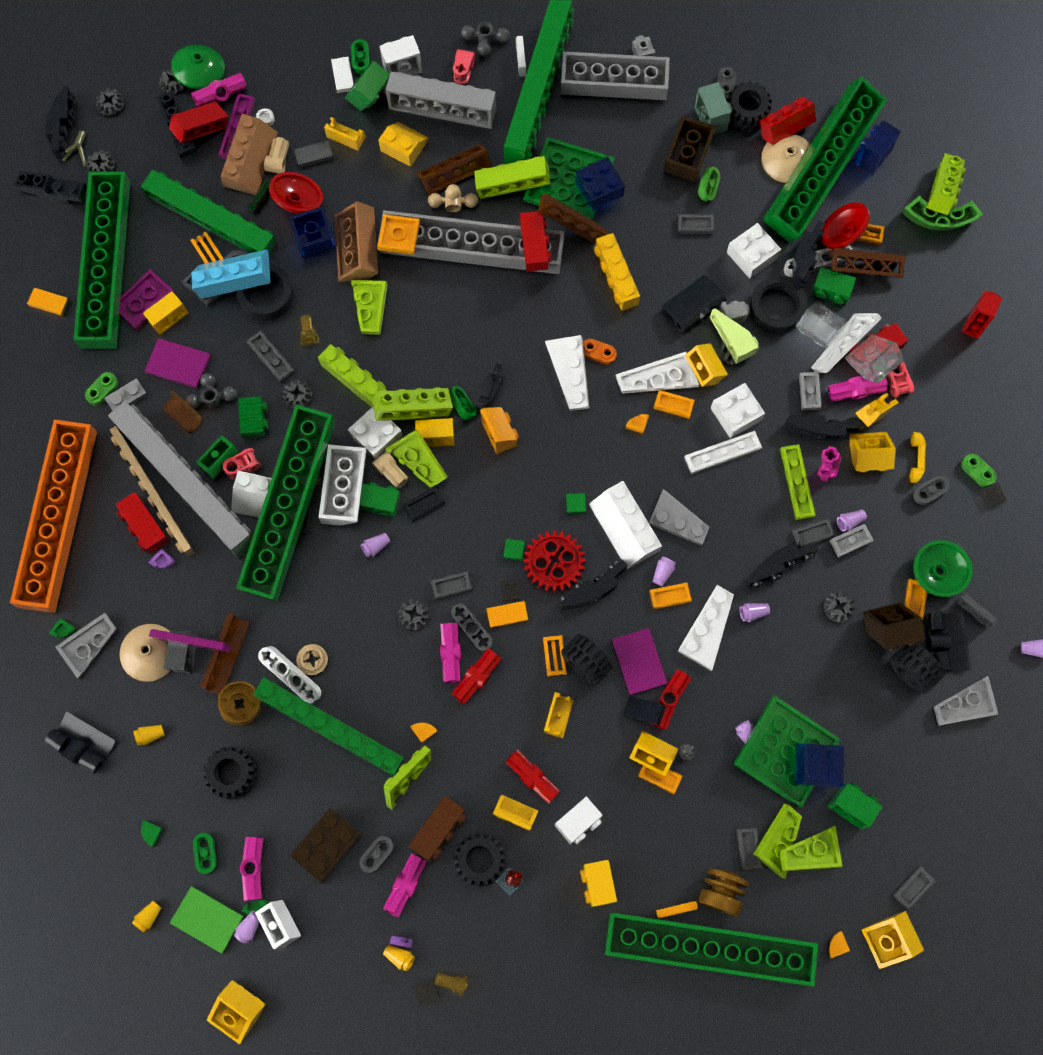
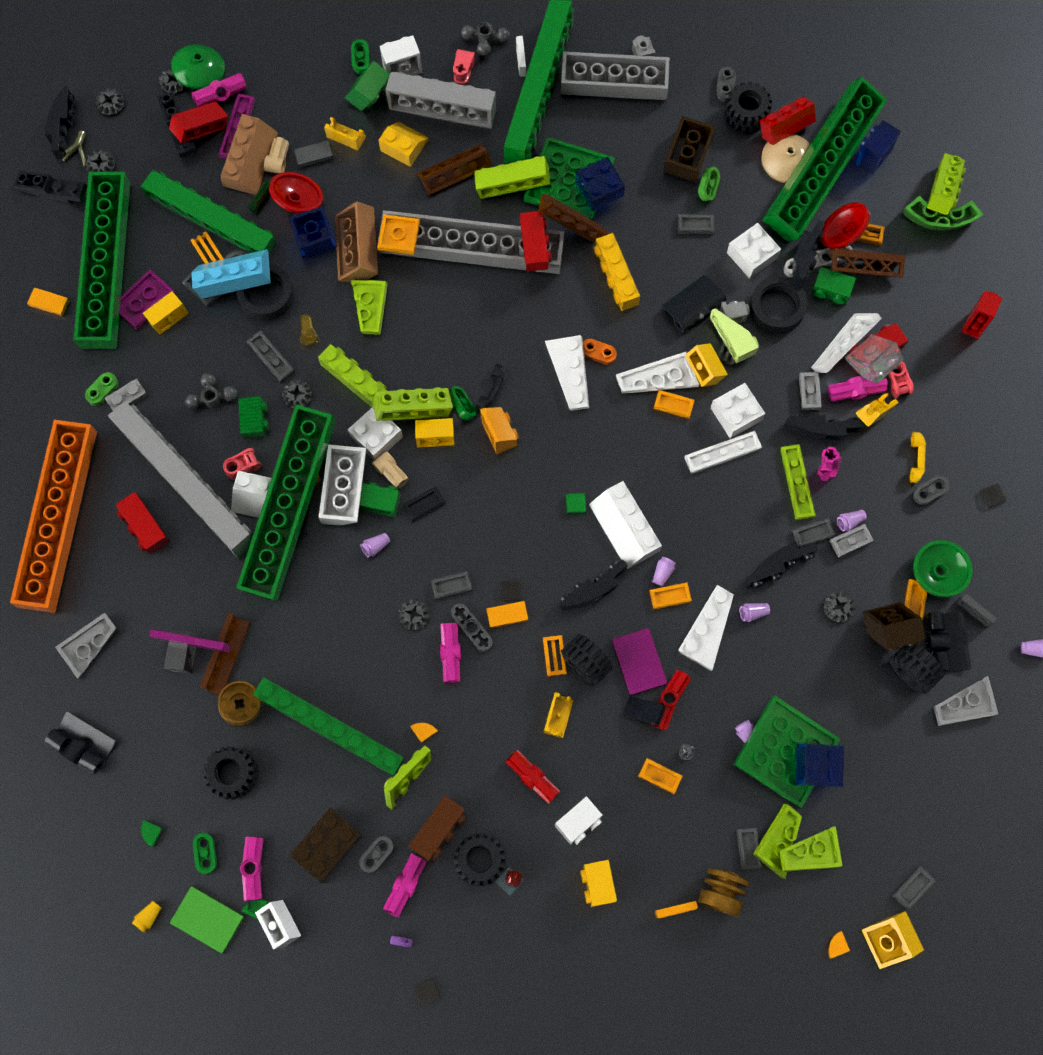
(62, 629): green tile -> none
(140, 665): tan dish -> none
(148, 734): yellow cone -> none
(154, 498): tan plate -> none
(162, 560): medium lavender tile -> none
(177, 363): magenta tile -> none
(182, 412): clear orange panel -> none
(212, 461): green brick -> none
(235, 1011): yellow slope -> none
(247, 928): lavender cone -> none
(266, 116): white tile -> none
(287, 677): white beam -> none
(304, 655): tan gear -> none
(342, 74): white tile -> none
(399, 957): yellow cone -> none
(418, 457): lime wing -> none
(451, 982): clear yellow pin -> none
(453, 199): tan piece -> none
(476, 676): red piece -> none
(514, 549): green tile -> none
(515, 812): yellow hinge -> none
(539, 553): red gear -> none
(638, 423): light orange tile -> none
(653, 753): yellow brick -> none
(678, 520): light grey wing -> none
(711, 949): green brick -> none
(713, 107): sand green brick -> none
(820, 324): clear slope -> none
(855, 805): green brick -> none
(872, 451): yellow slope -> none
(977, 471): bright green plate -> none

